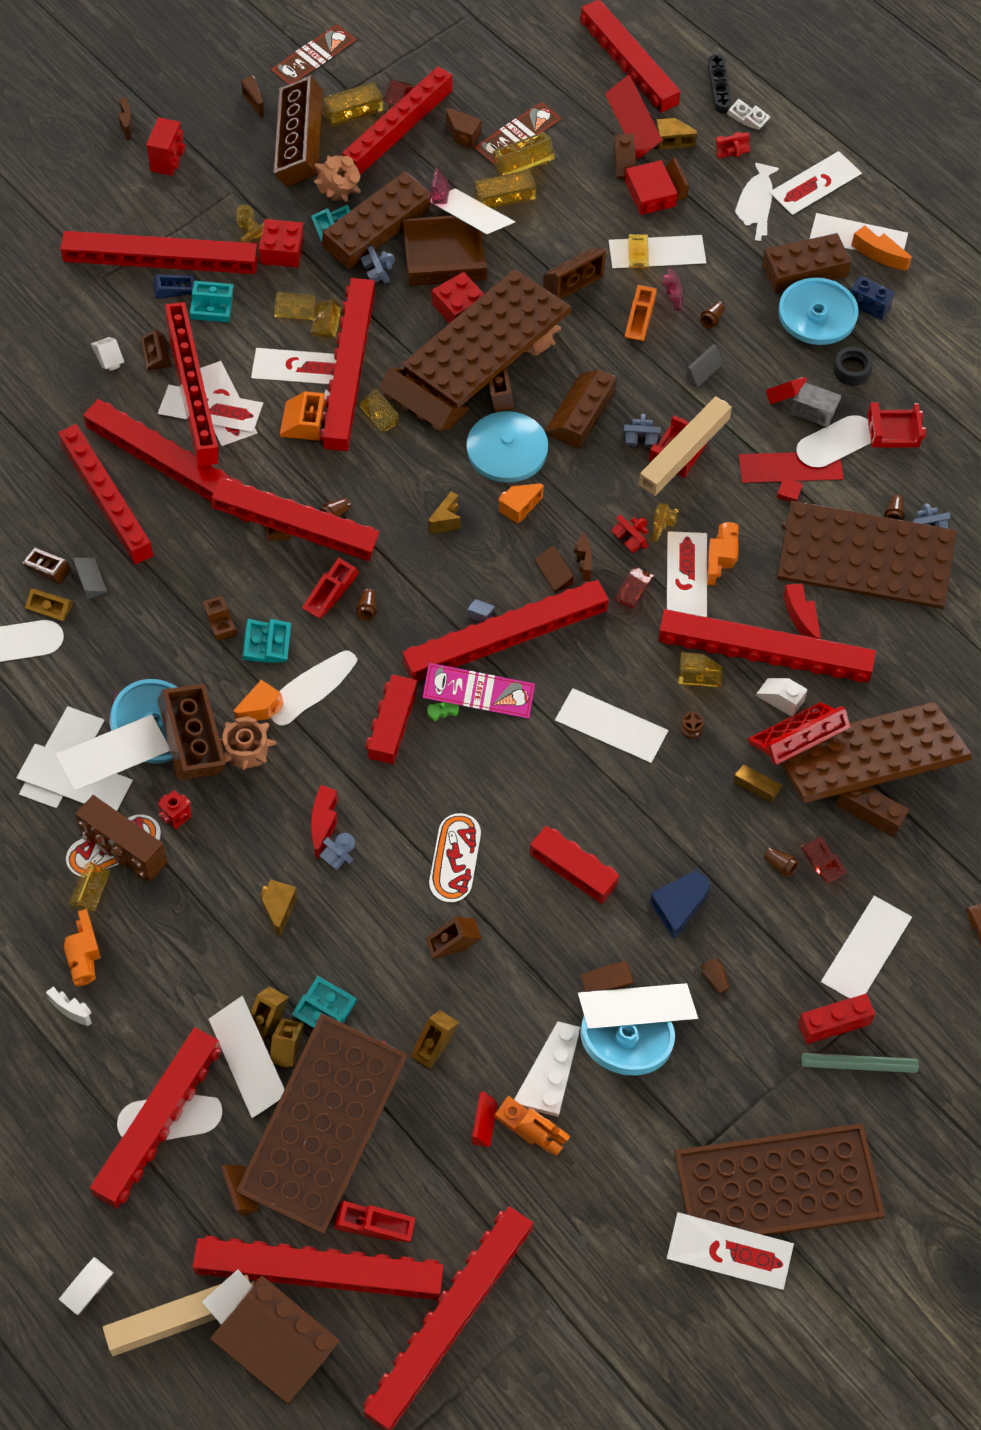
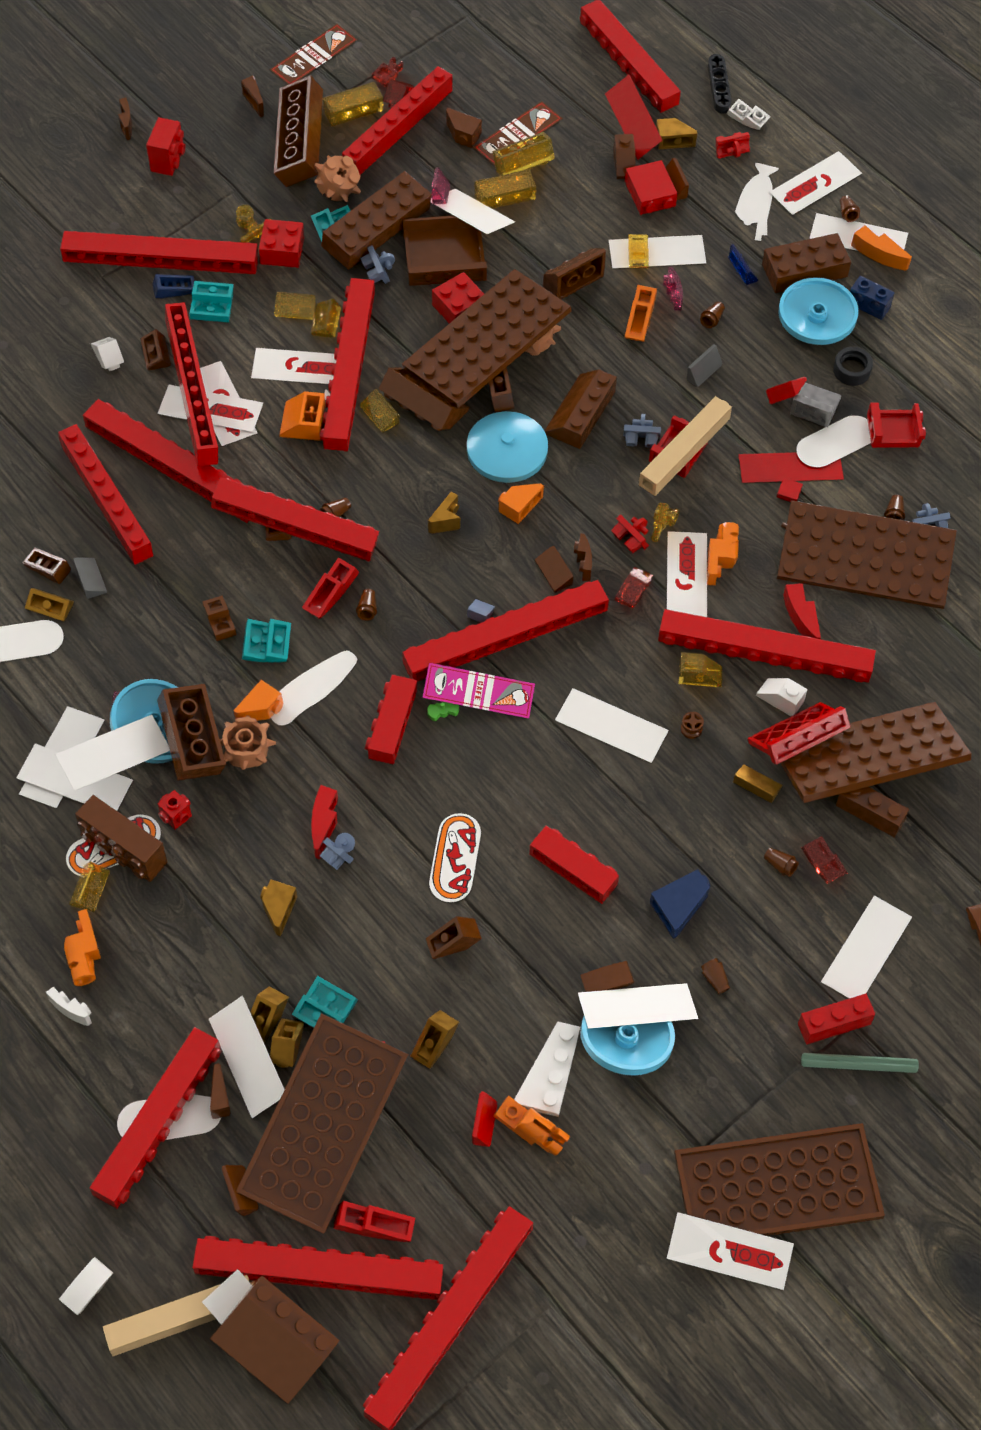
(219, 1101): none -> reddish brown slope
(386, 72): none -> clear red plate
(742, 266): none -> clear blue slope
(849, 210): none -> reddish brown cone

